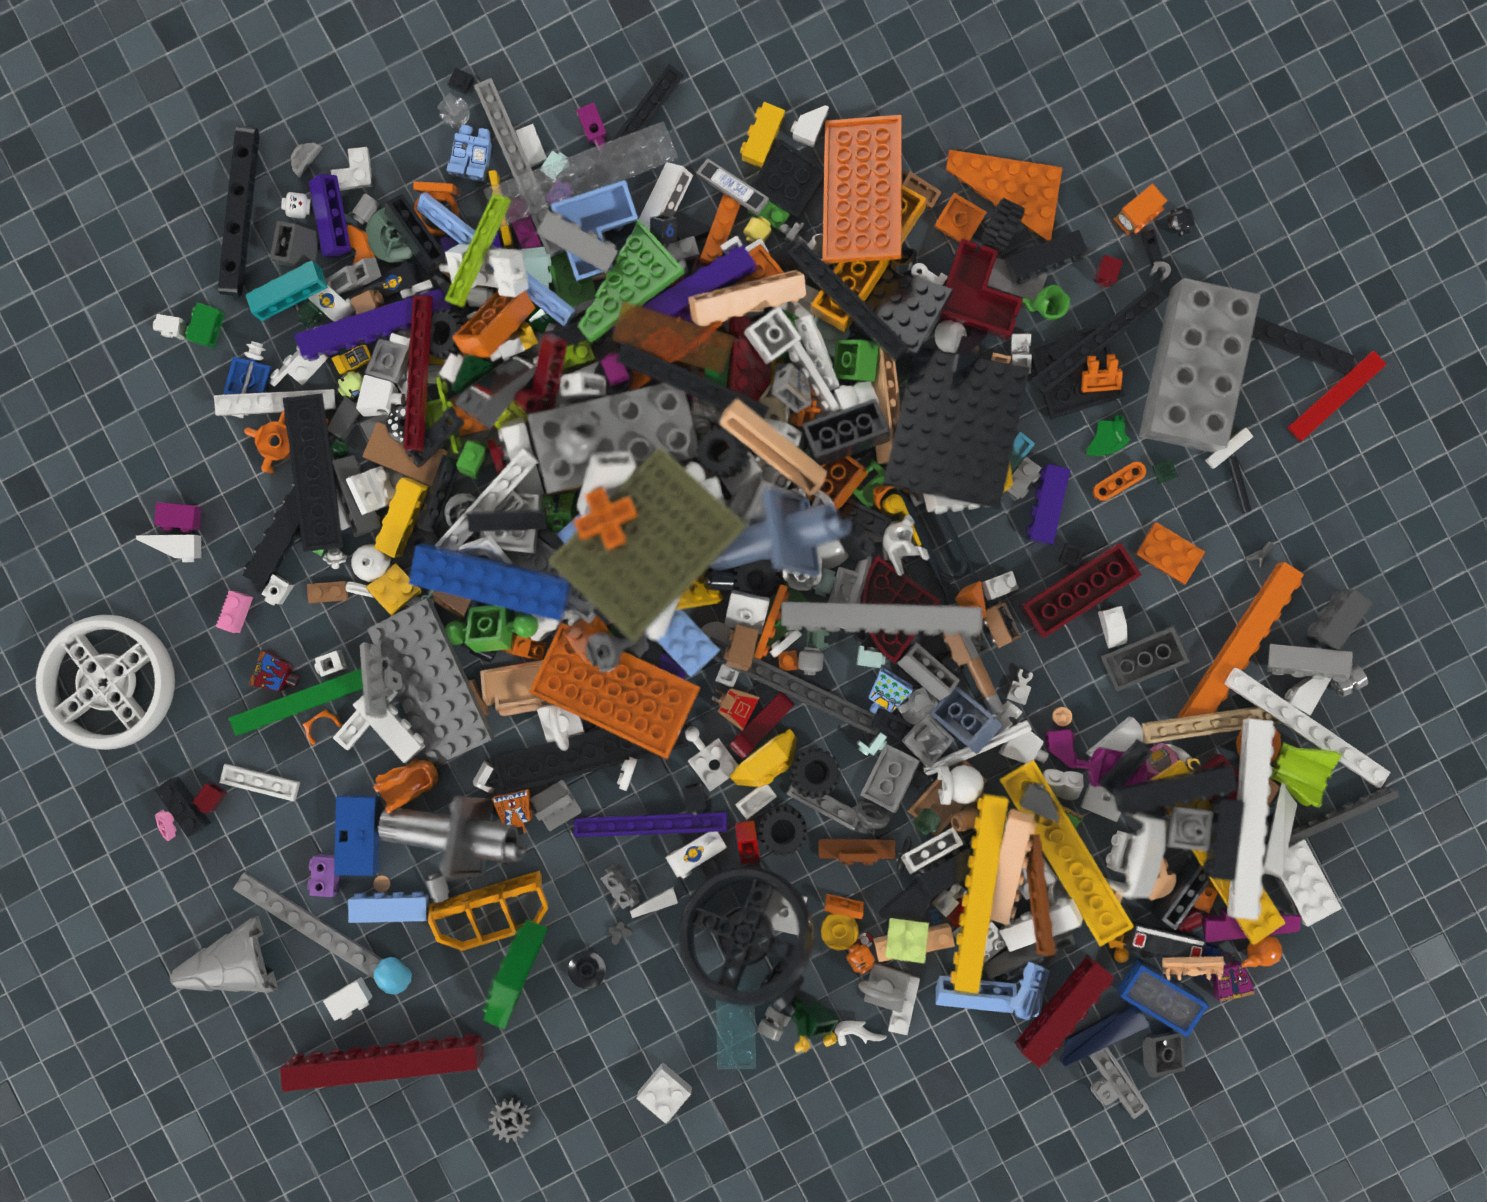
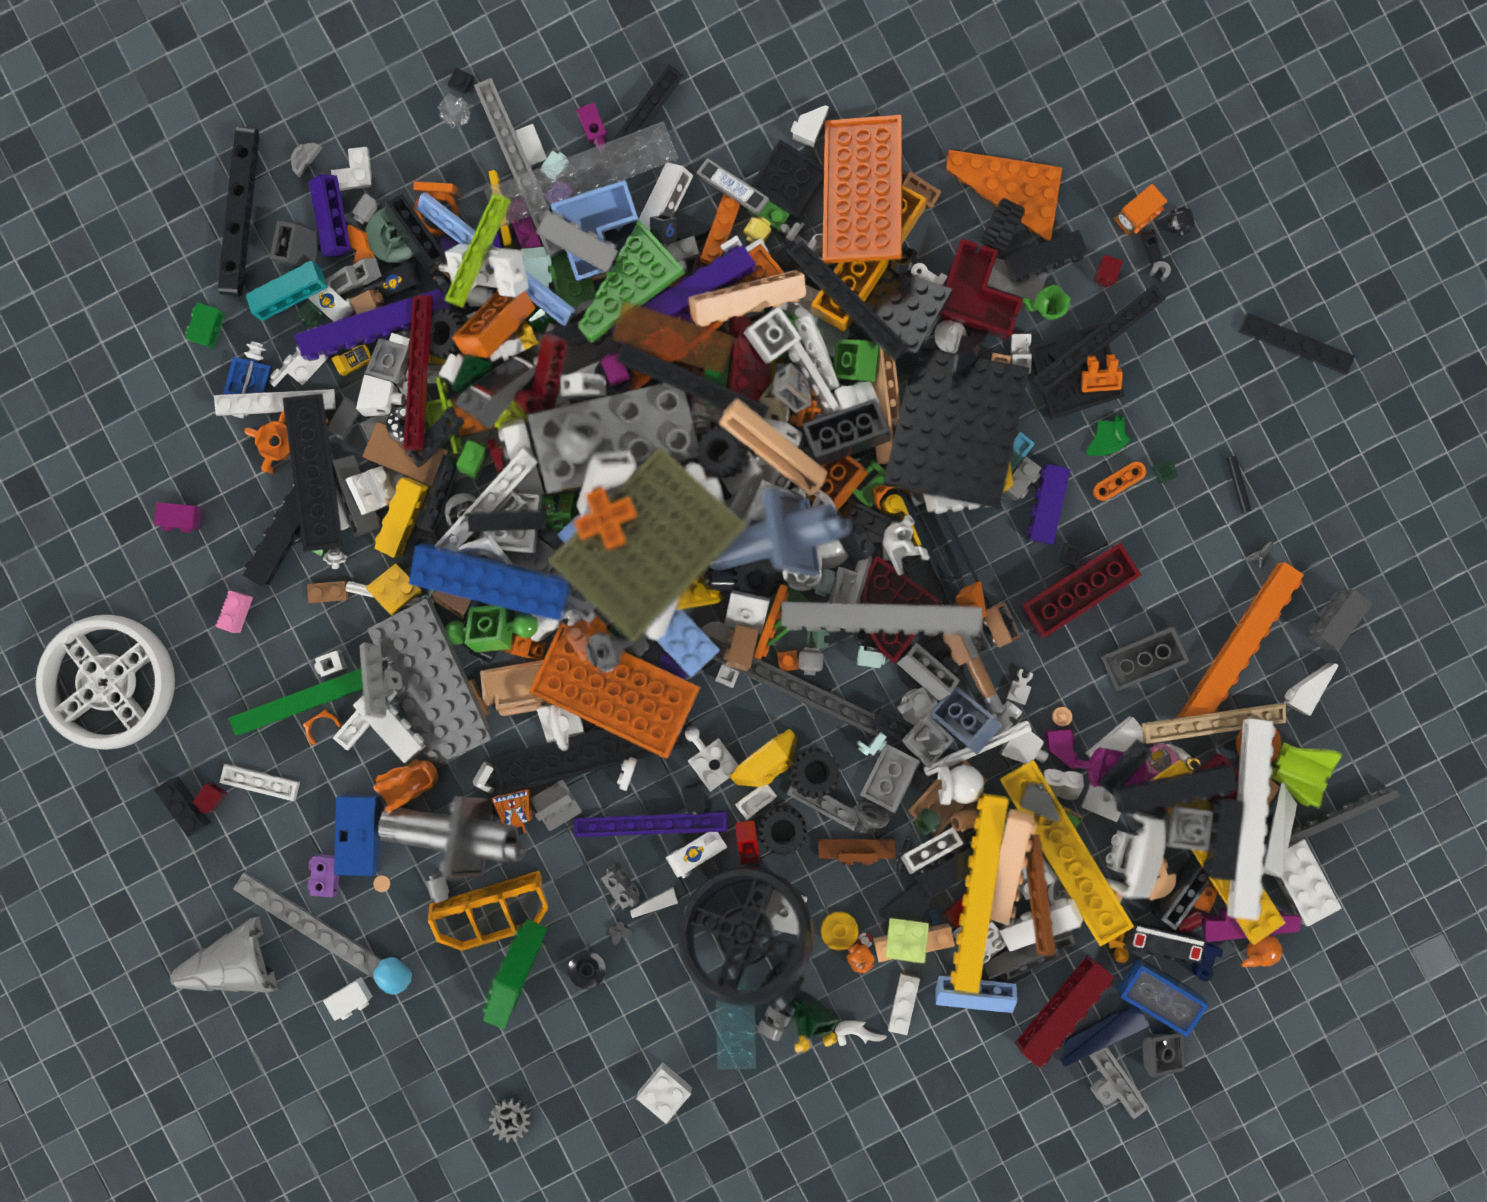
(165, 825): bright pink plate -> none
(170, 326): white brick -> none
(178, 546): white slope -> none
(273, 672): torso -> none
(283, 589): white brick -> none
(296, 205): white head -> none
(339, 448): dark green plate -> none
(350, 384): yellowish green head -> none
(369, 562): white cylinder -> none
(382, 1063): dark red brick -> none
(388, 907): light blue brick -> none
(418, 289): white plate -> none
(470, 154): light blue hips -> none
(578, 357): lime brick -> none
(736, 705): torso -> none
(761, 724): dark red beam -> none
(762, 134): yellow brick -> none
(778, 646): white plate -> none
(844, 906): orange plate -> none
(886, 987): light grey tile -> none
(888, 691): light blue torso -> none
(947, 900): white plate -> none
(960, 218): orange plate -> none
(999, 585): white plate -> none
(1030, 996): light blue plate -> none
(1113, 626): white slope -> none
(1169, 553): orange plate -> none
(1193, 966): light nougat plate -> none
(1199, 365): light grey brick -> none
(1234, 444): white piece -> none
(1234, 981): torso -> none
(1306, 727): white plate -> none
(1309, 662): light grey brick -> none
(1336, 396): red tile -> none
(1356, 681): light grey wheel -> none

